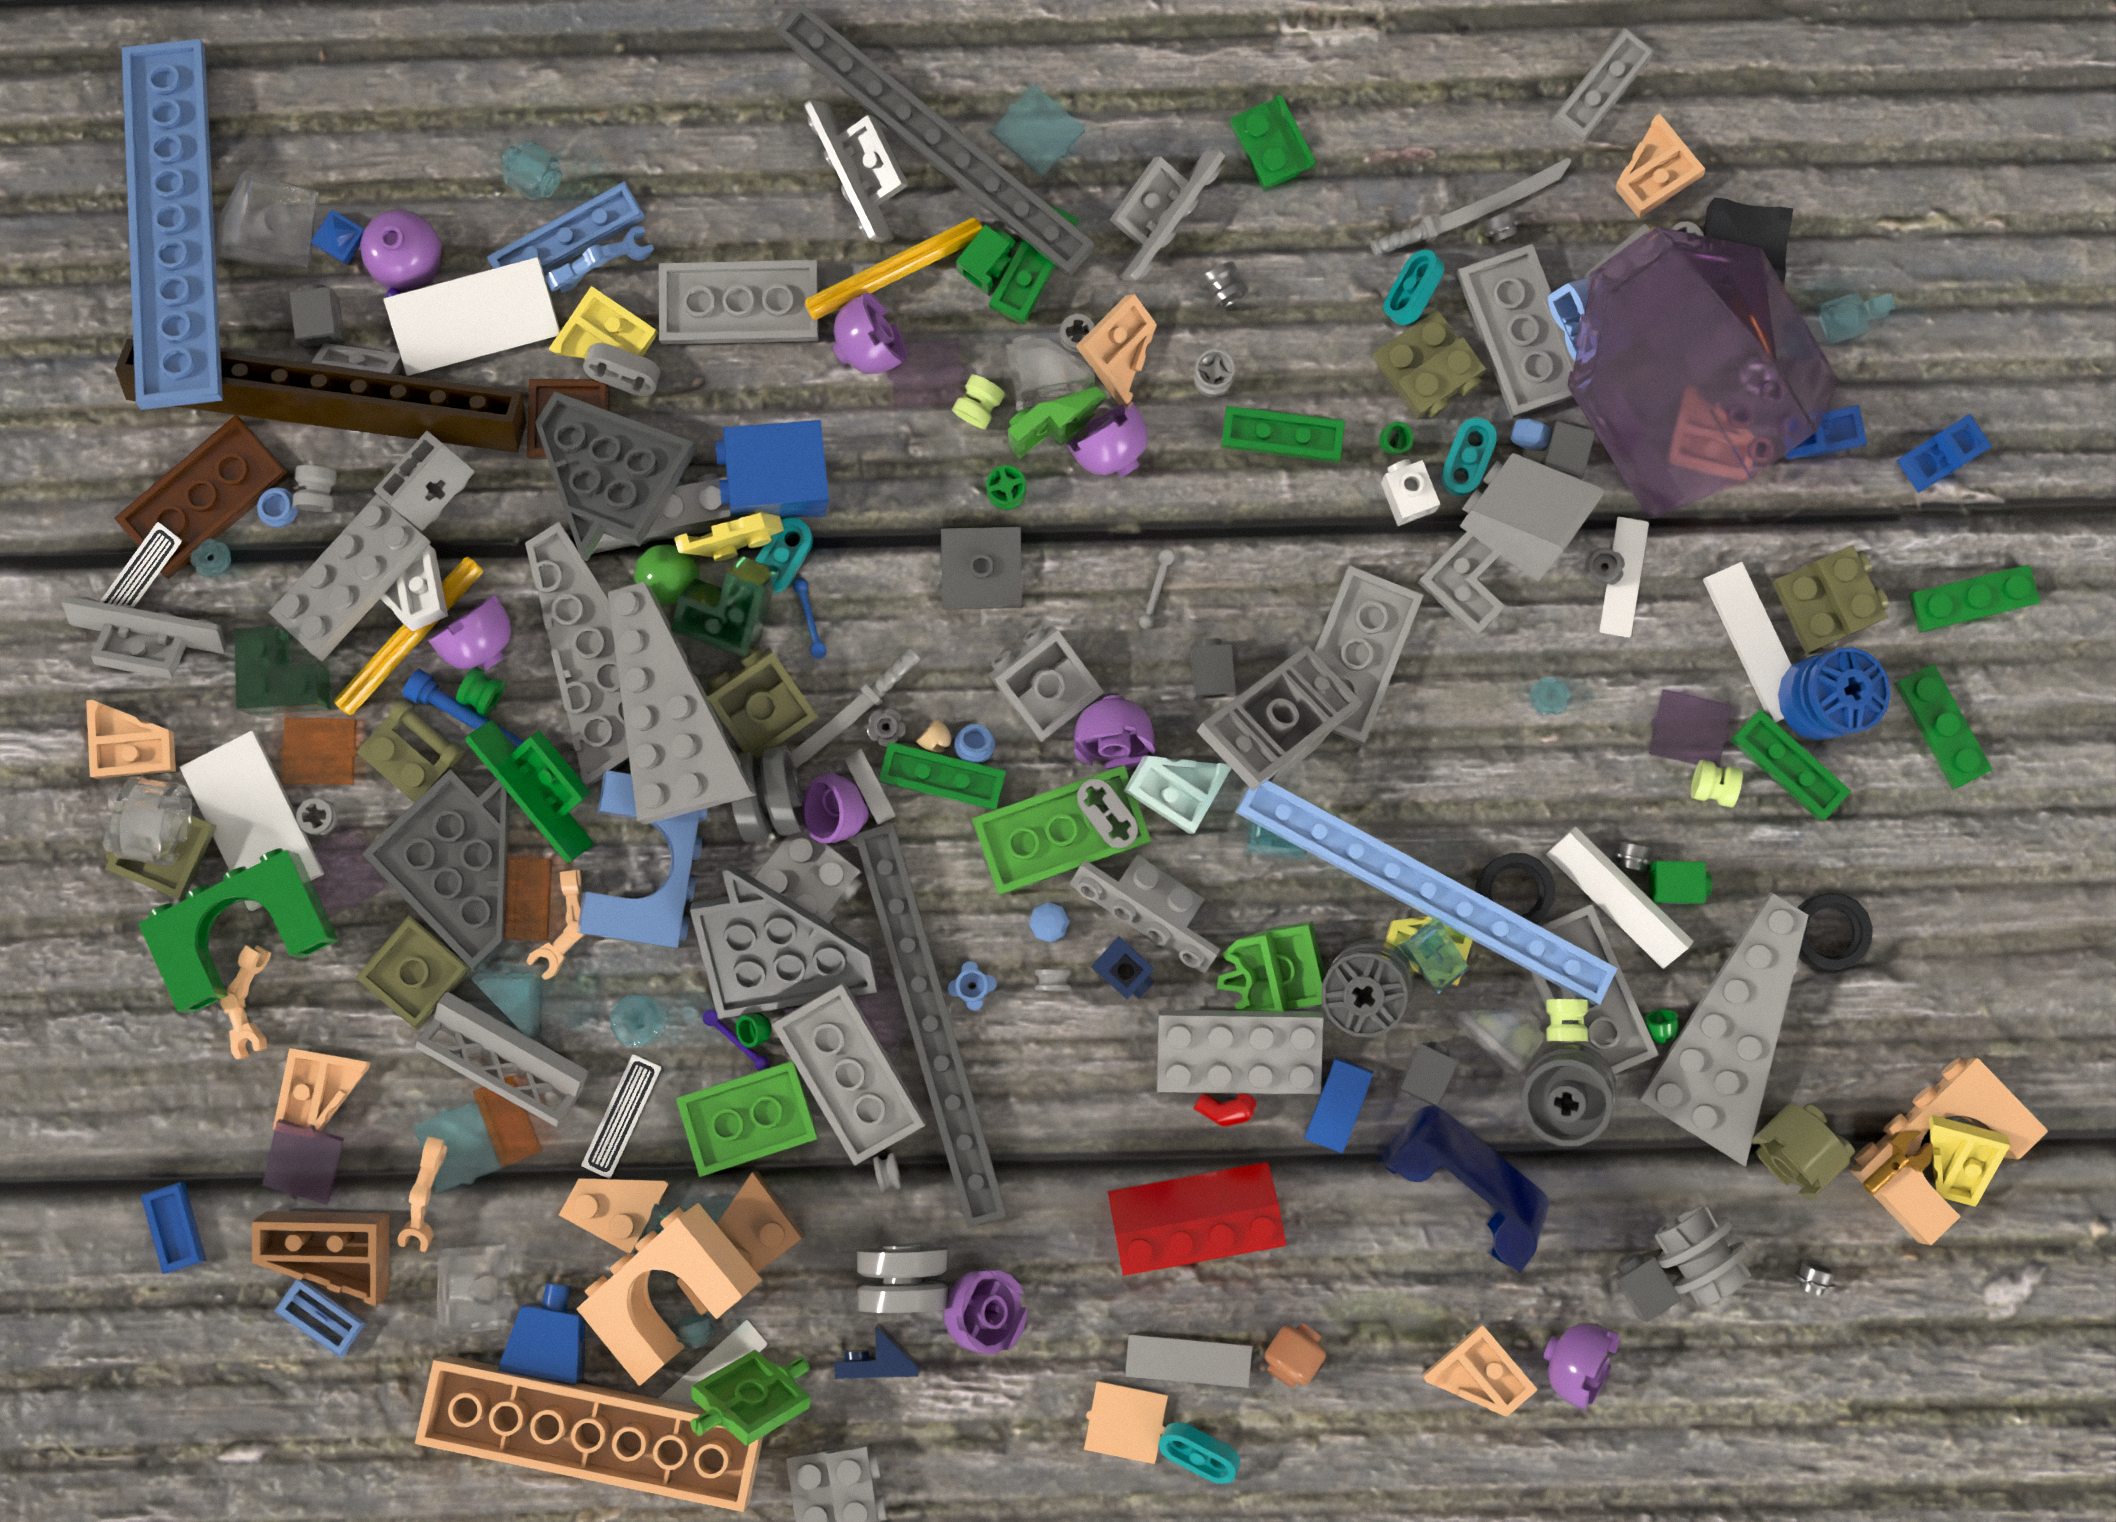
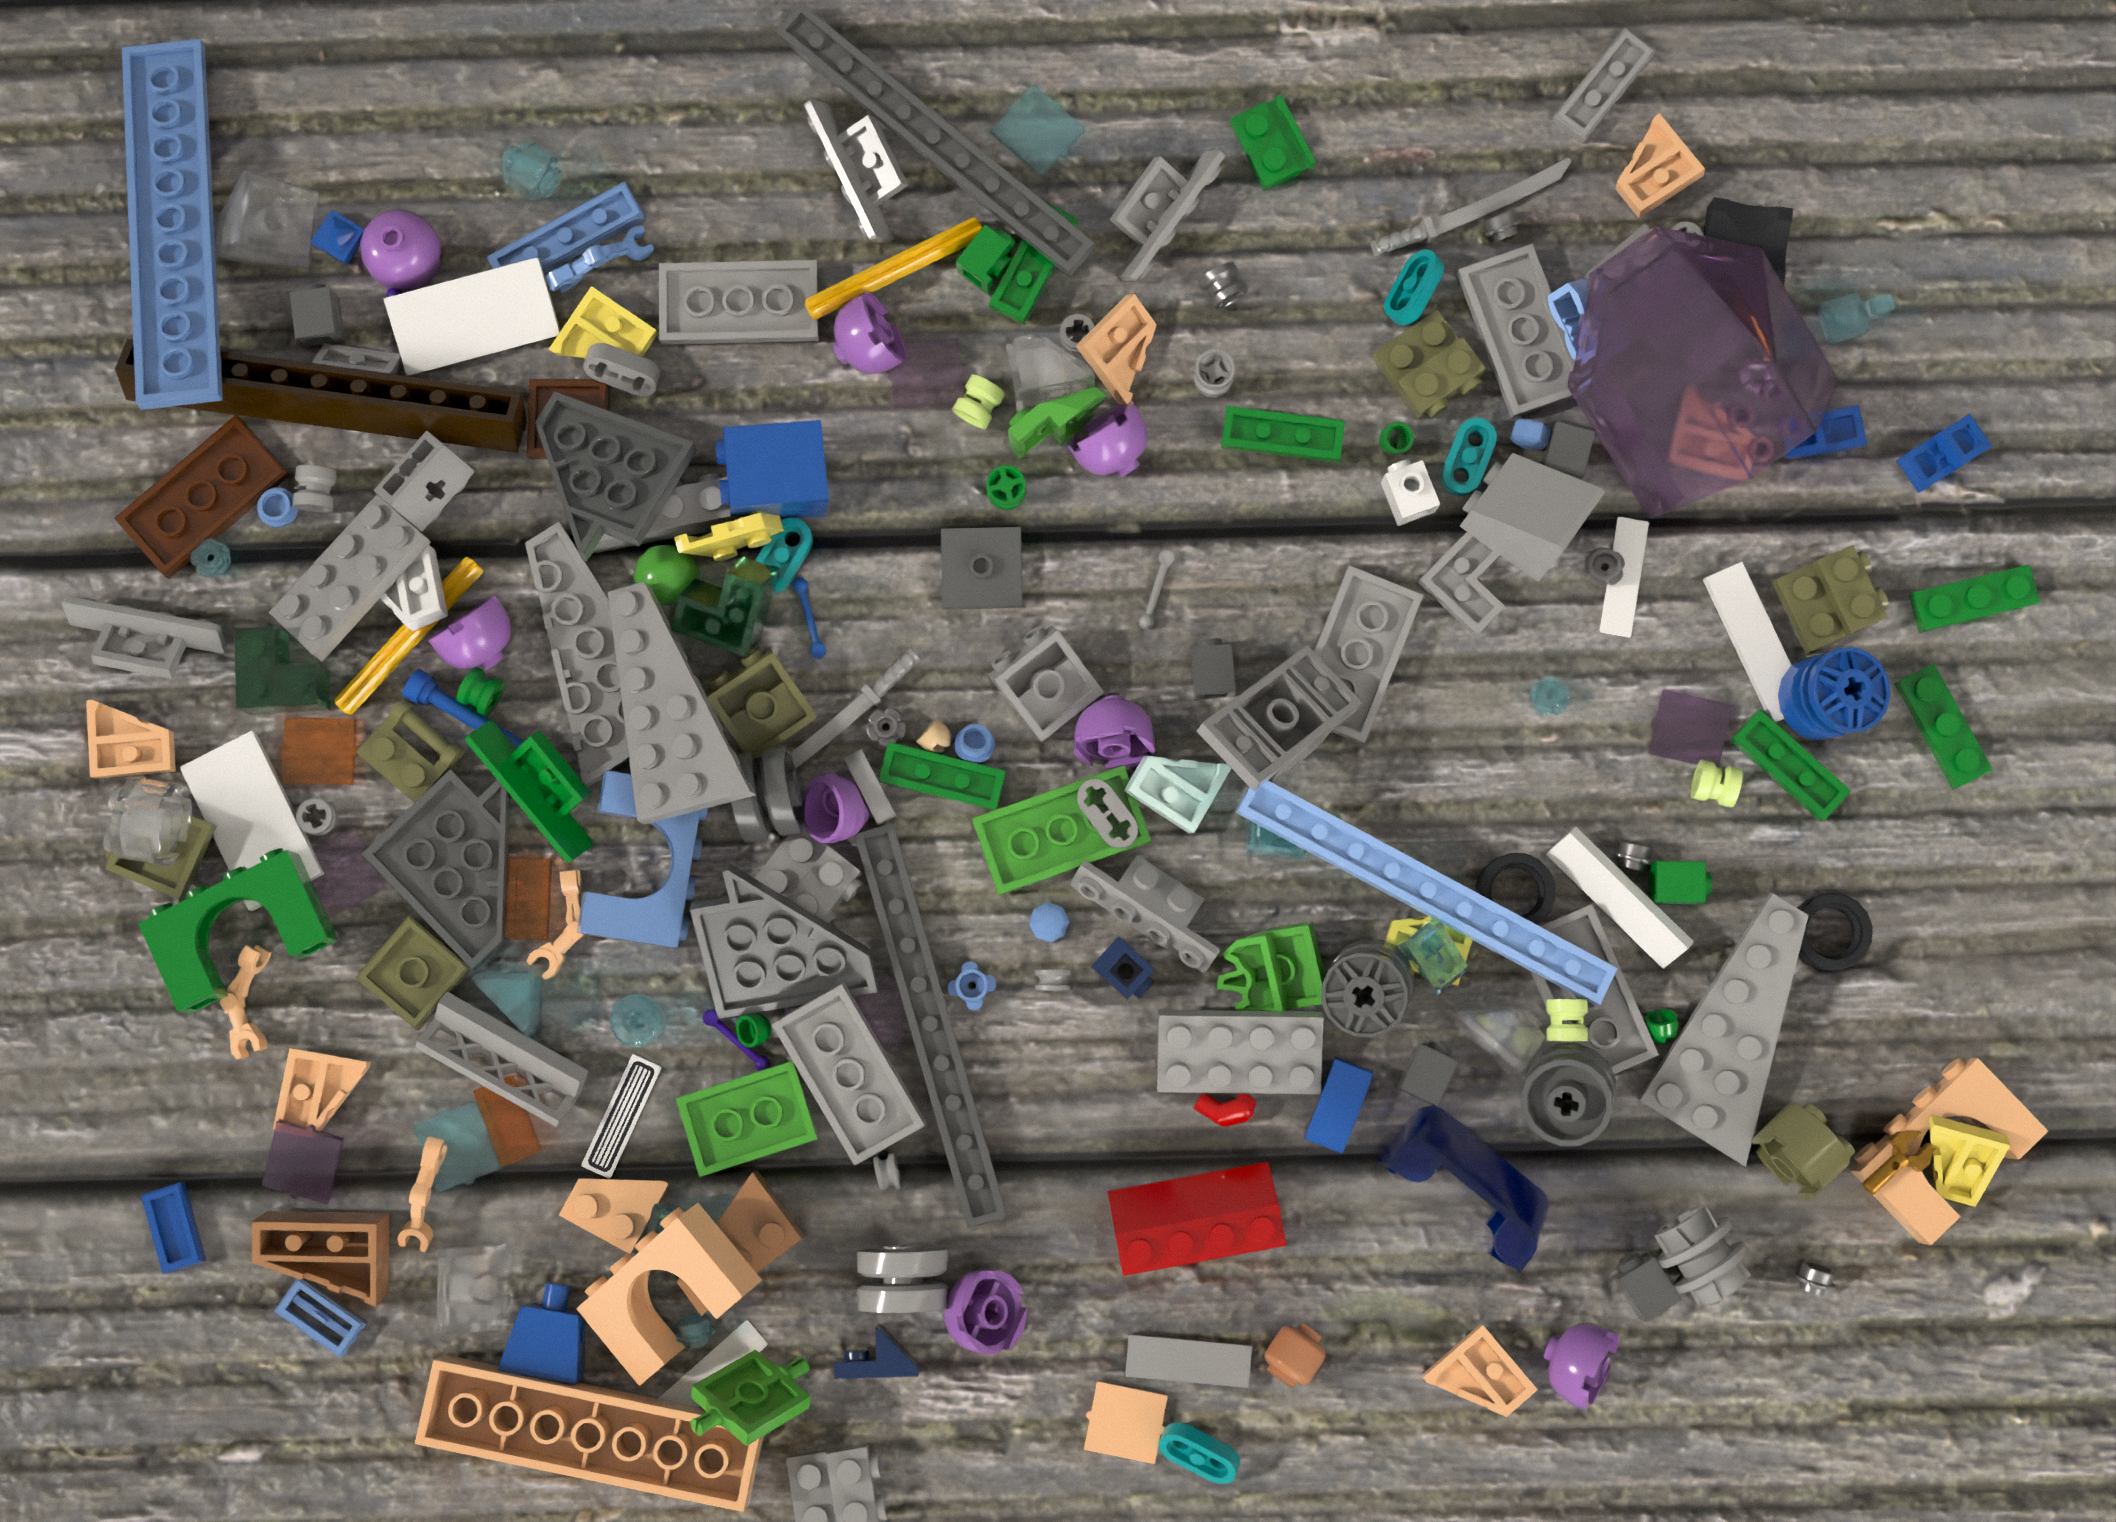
(142, 567): sticker -> none

